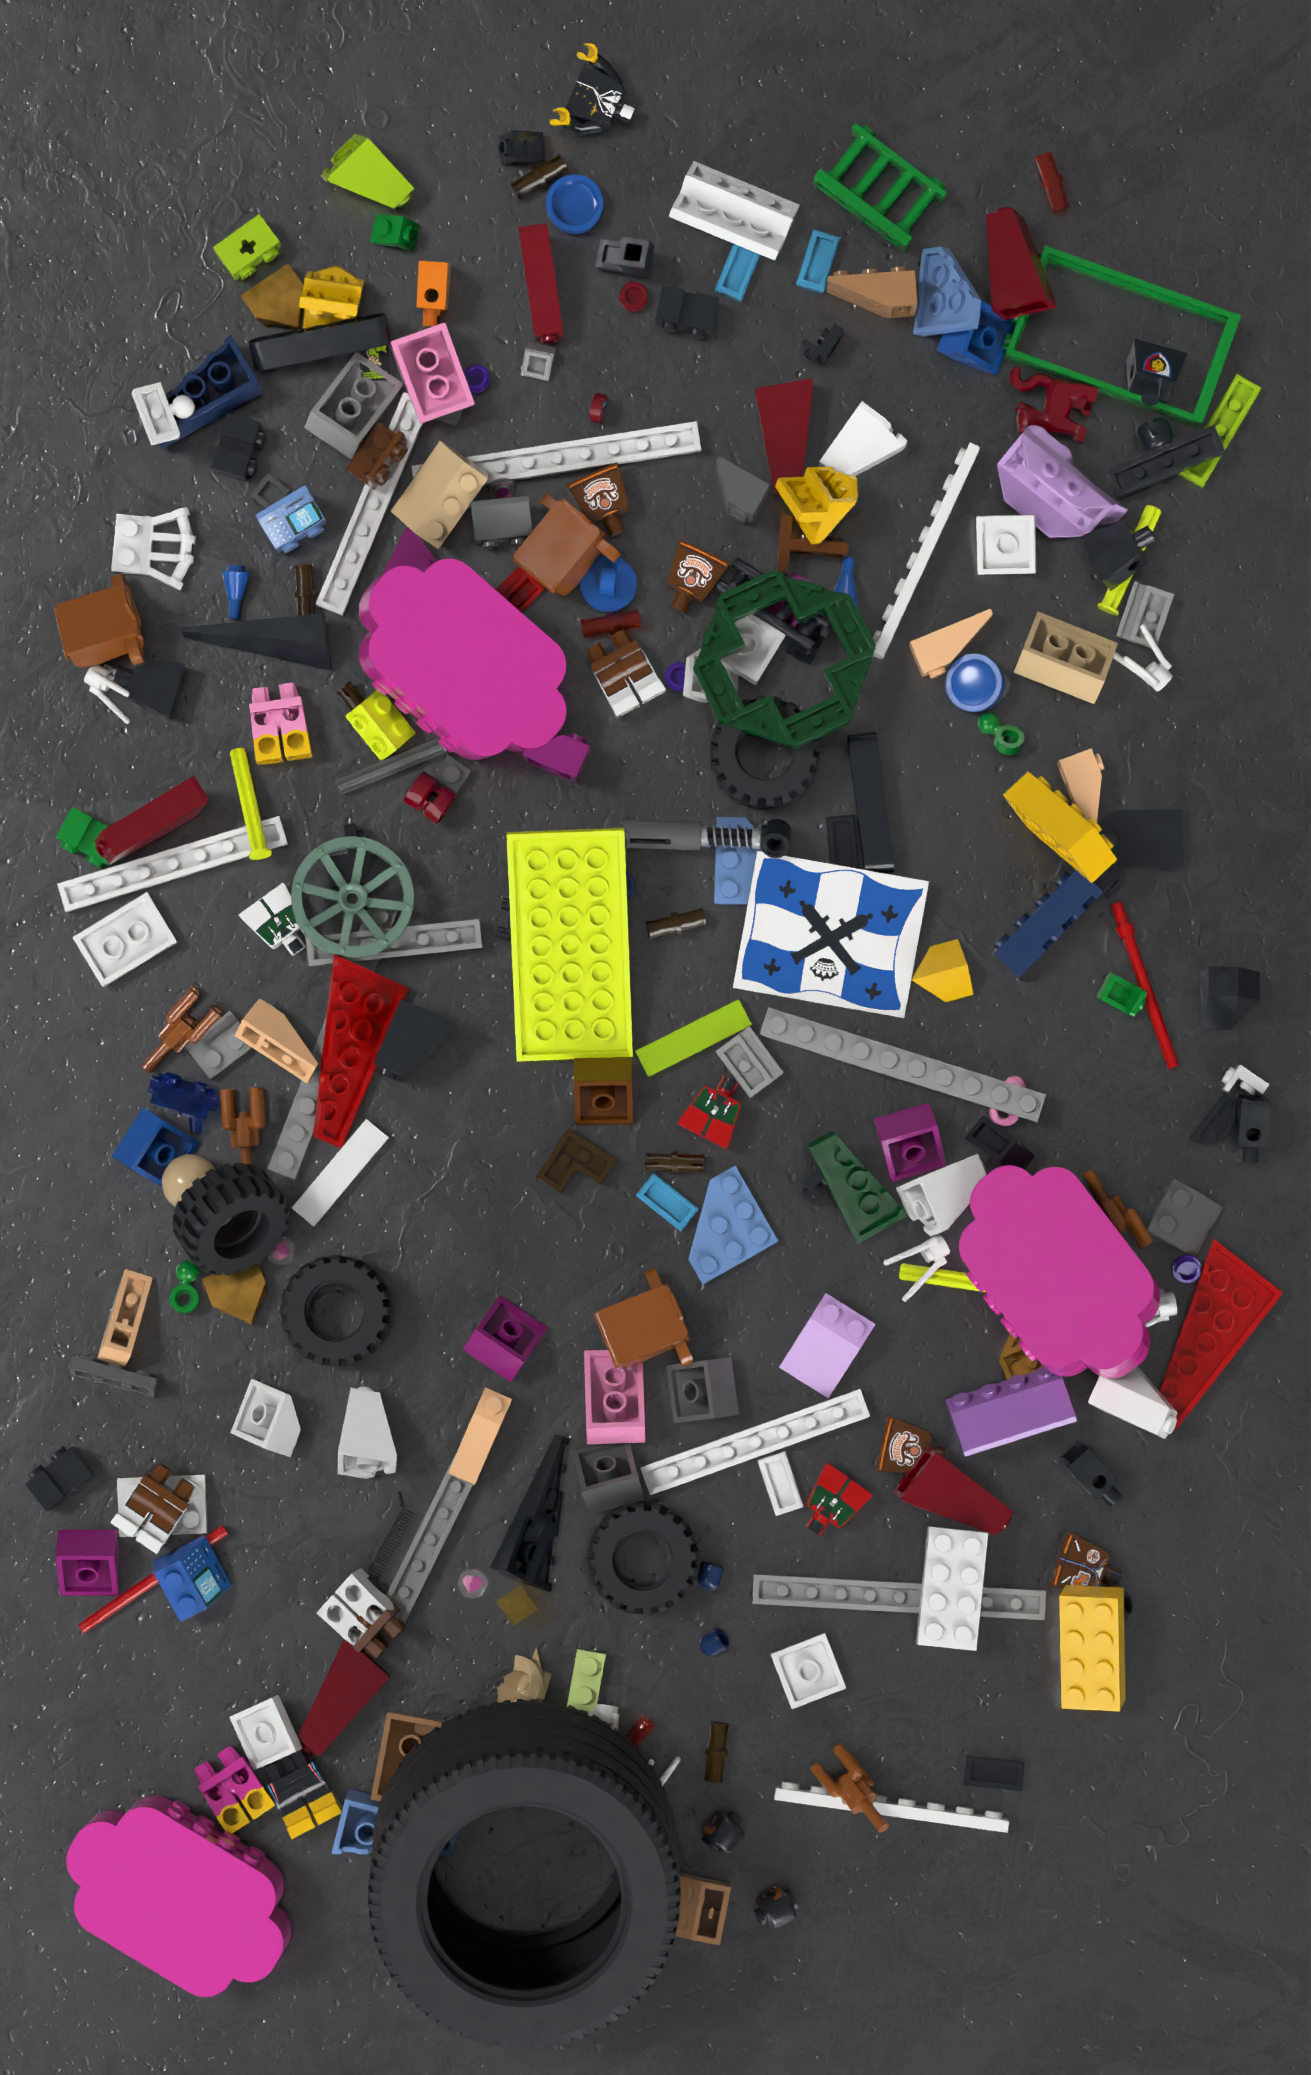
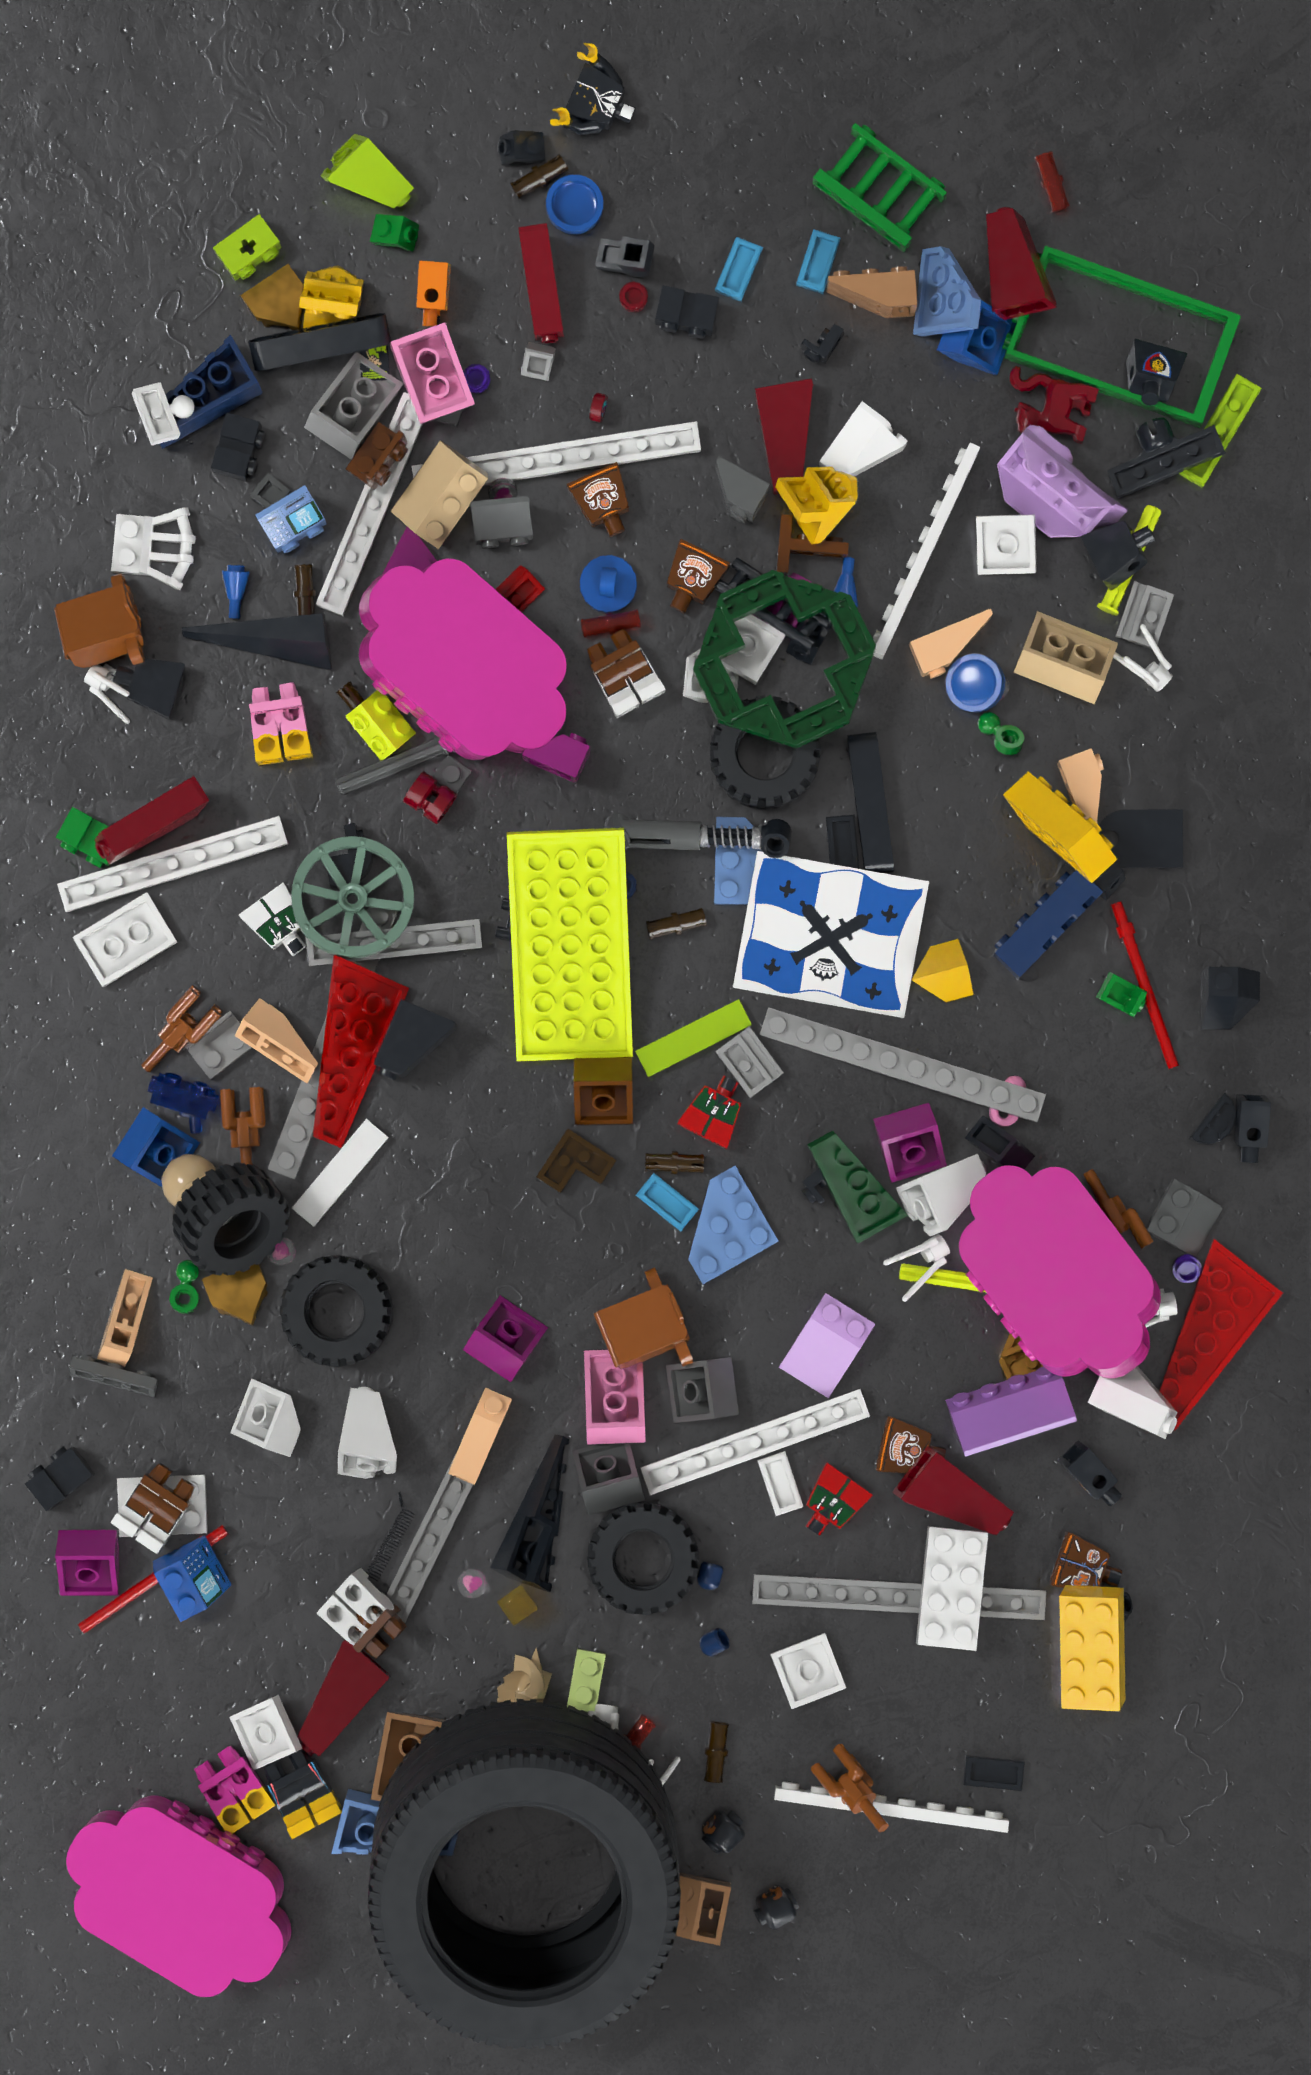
(249, 805): neon yellow axle -> none
(562, 547): dark orange piece -> none
(675, 676): dark purple plate -> none
(734, 210): white slope -> none
(1249, 1081): white bracket -> none

